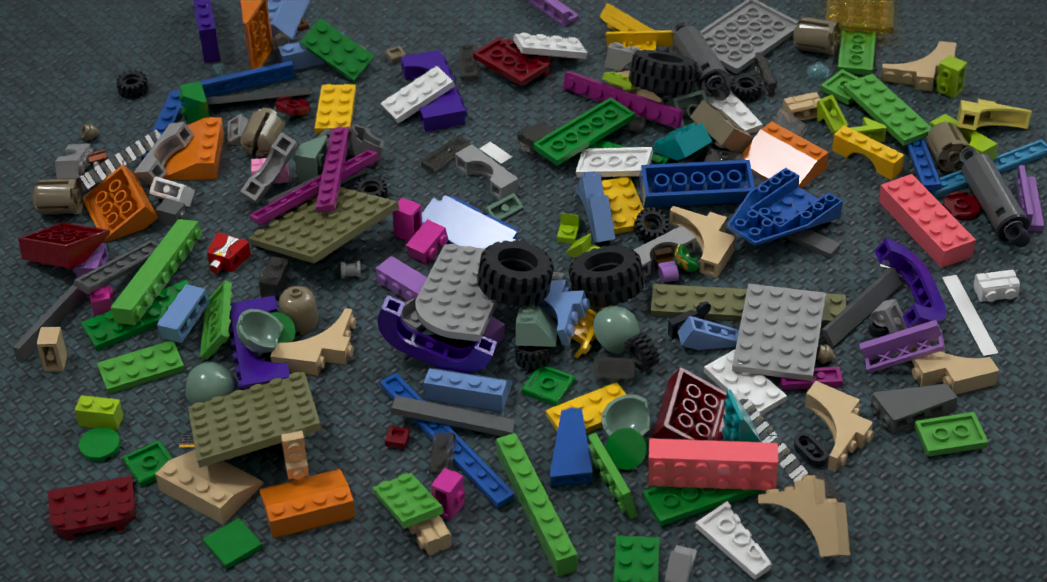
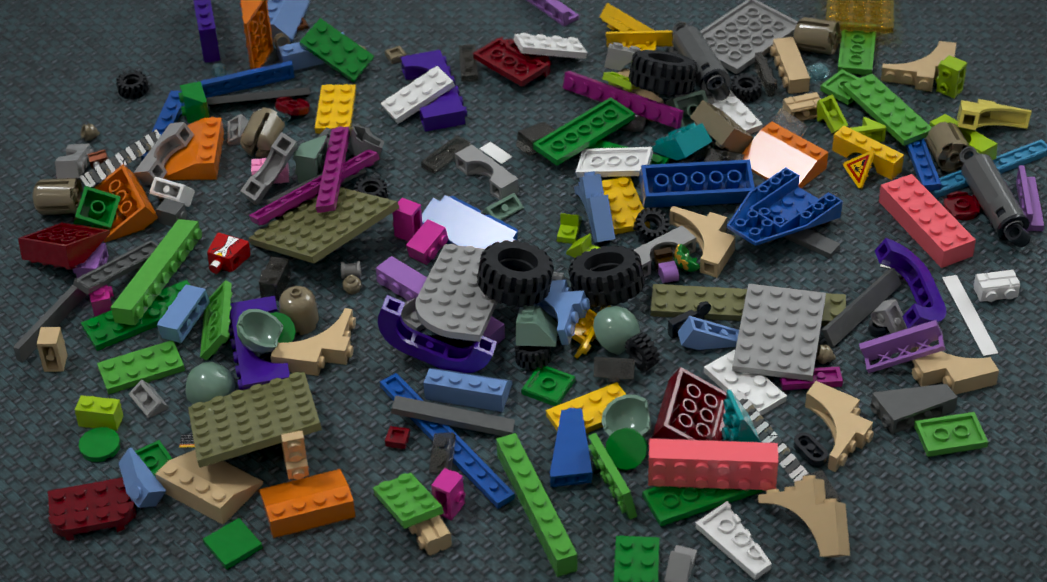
(96, 209): none -> green slope
(140, 481): none -> medium blue slope
(148, 399): none -> light grey slope
(352, 284): none -> dark tan plate
(790, 65): none -> tan brick
(859, 167): none -> piece

